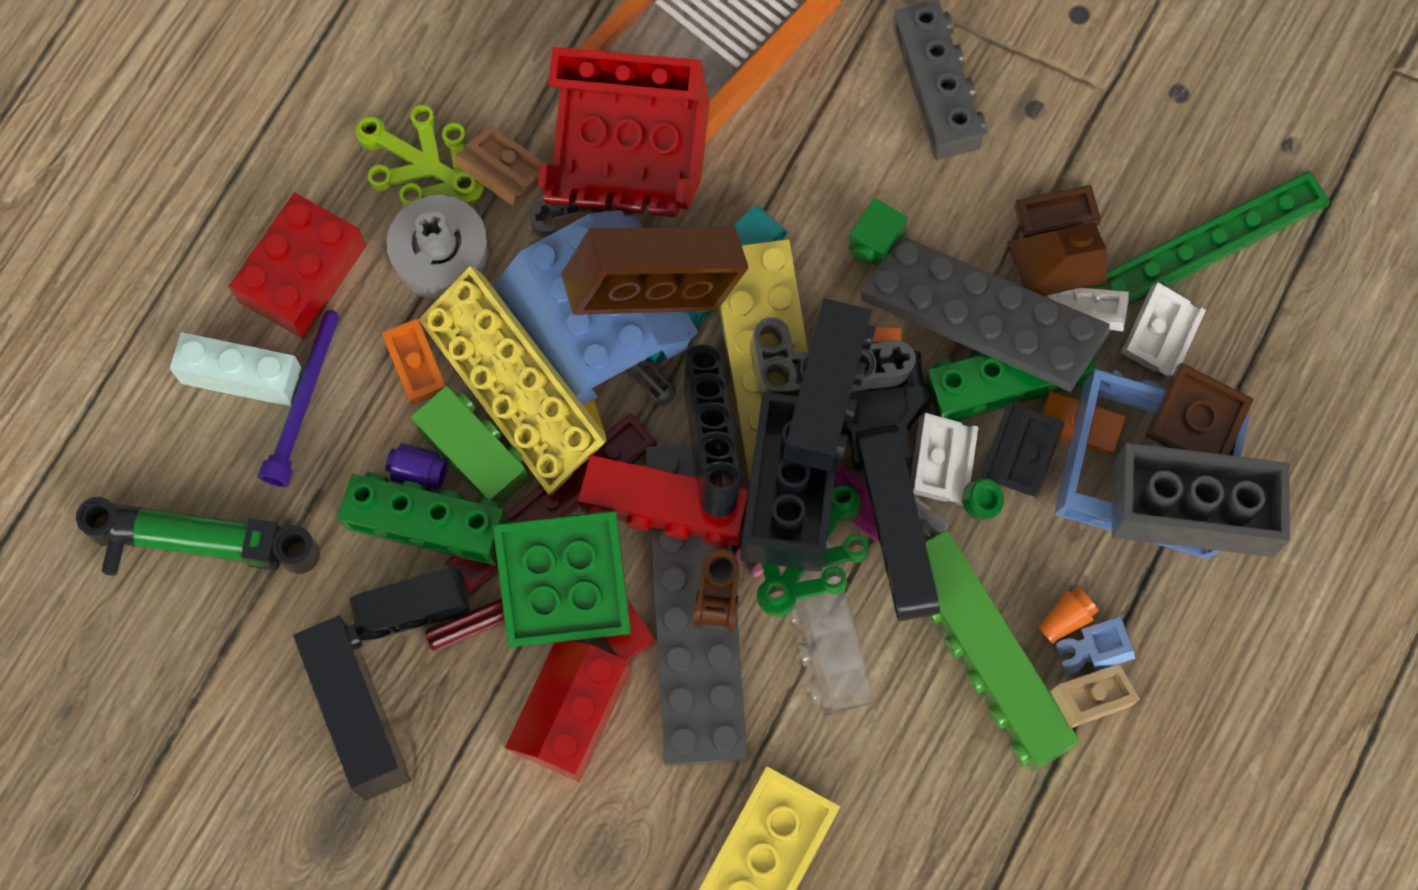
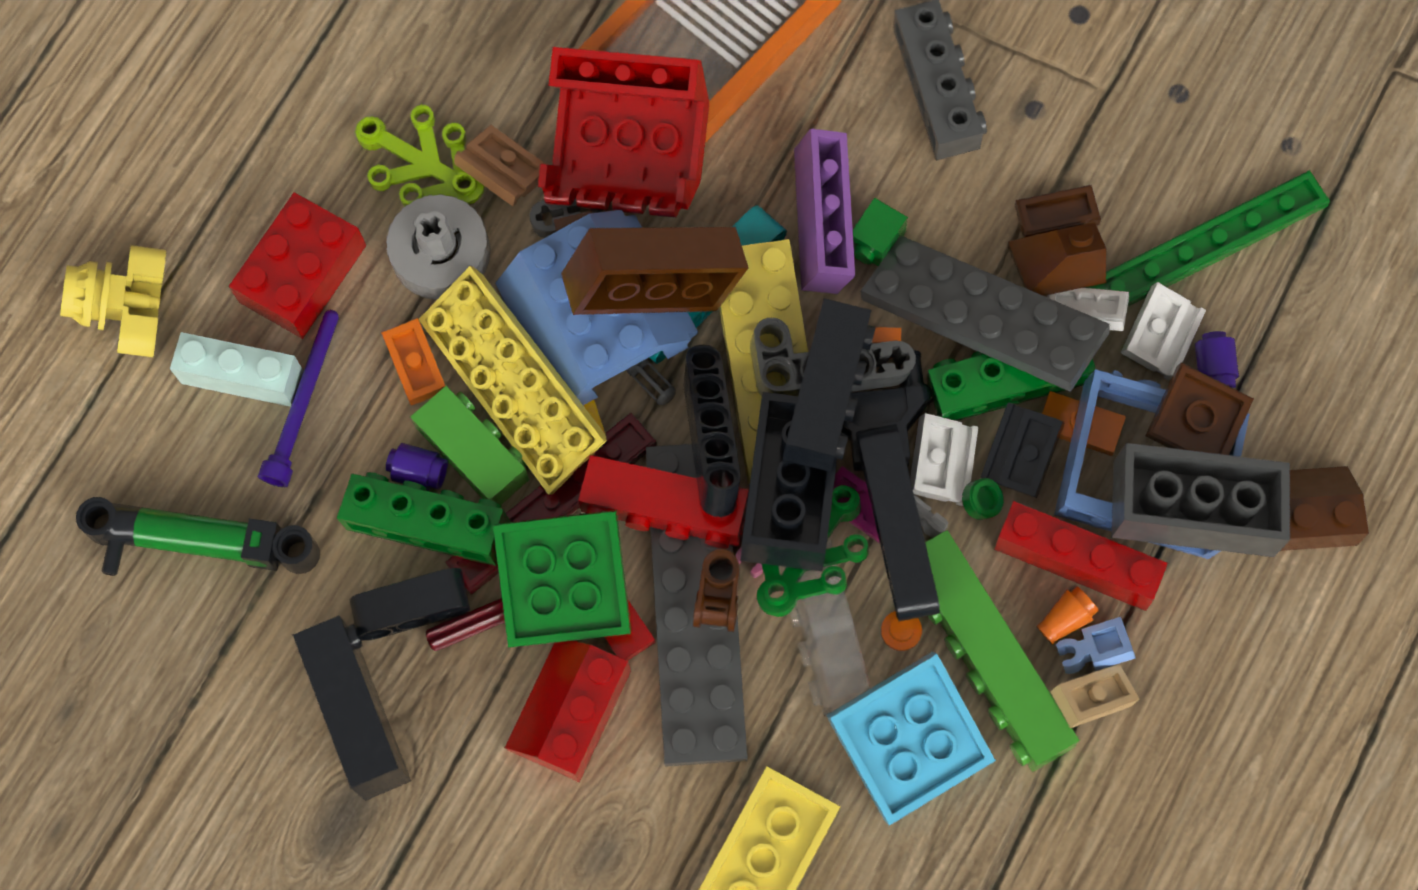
(130, 298): none -> light yellow beam
(824, 211): none -> medium lavender brick
(900, 635): none -> orange plate
(911, 738): none -> medium azure plate
(1081, 556): none -> red brick
(1218, 357): none -> dark purple brick
(1325, 509): none -> reddish brown slope

